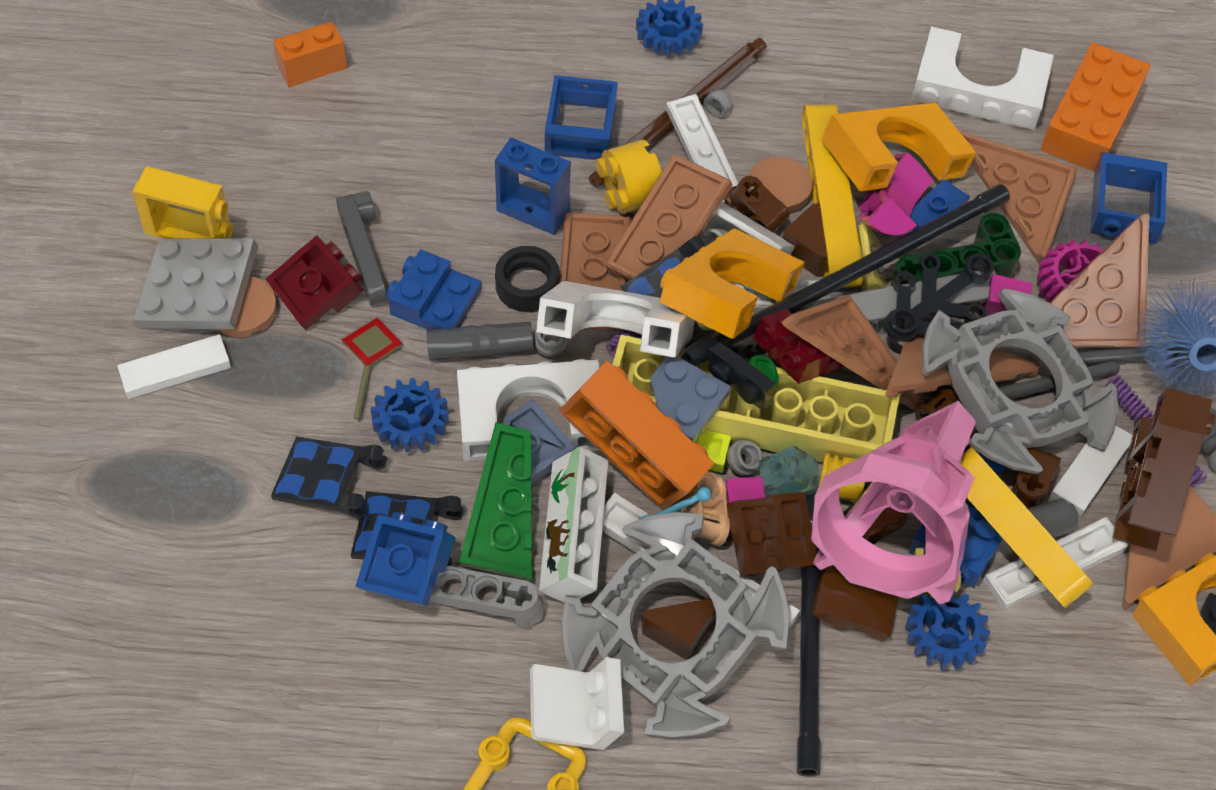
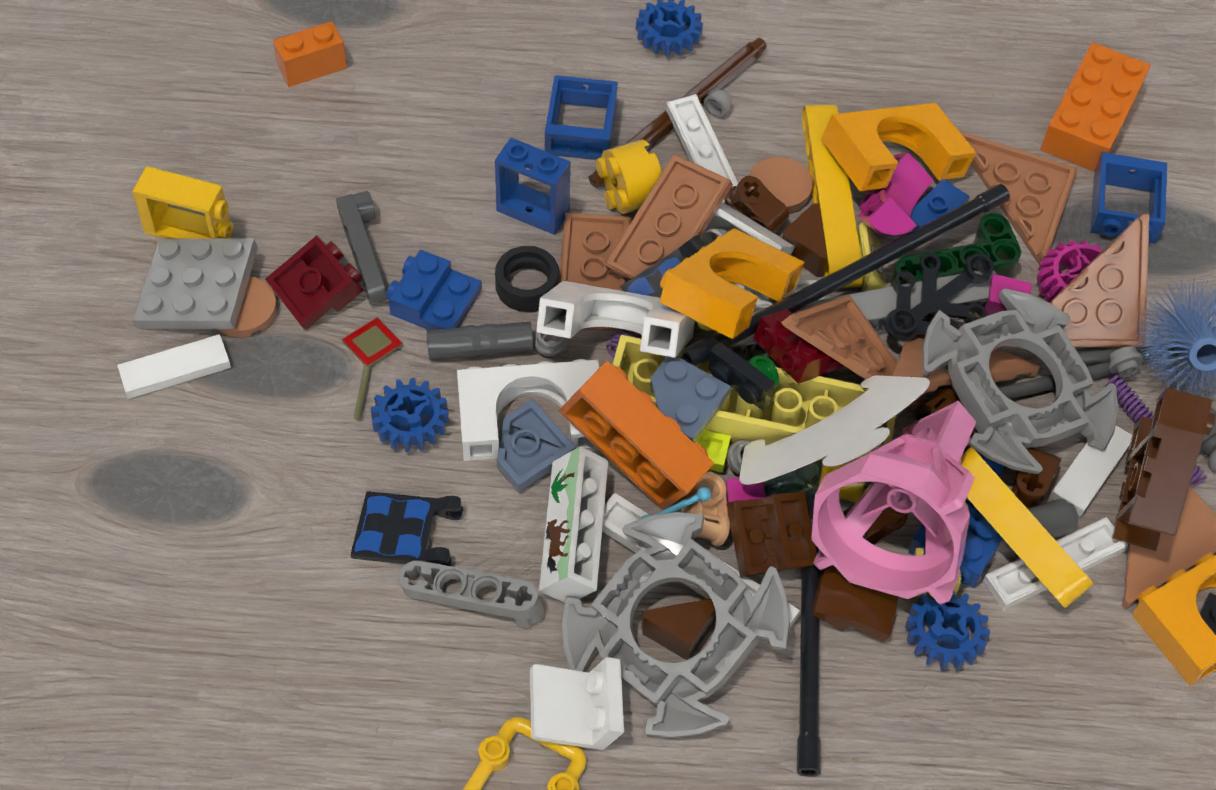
(321, 473): black flag -> none
(405, 558): blue plate -> none
(500, 520): green wing -> none
(838, 437): none -> white sticker
(1012, 103): white arch -> none
(1125, 361): none -> light grey plate

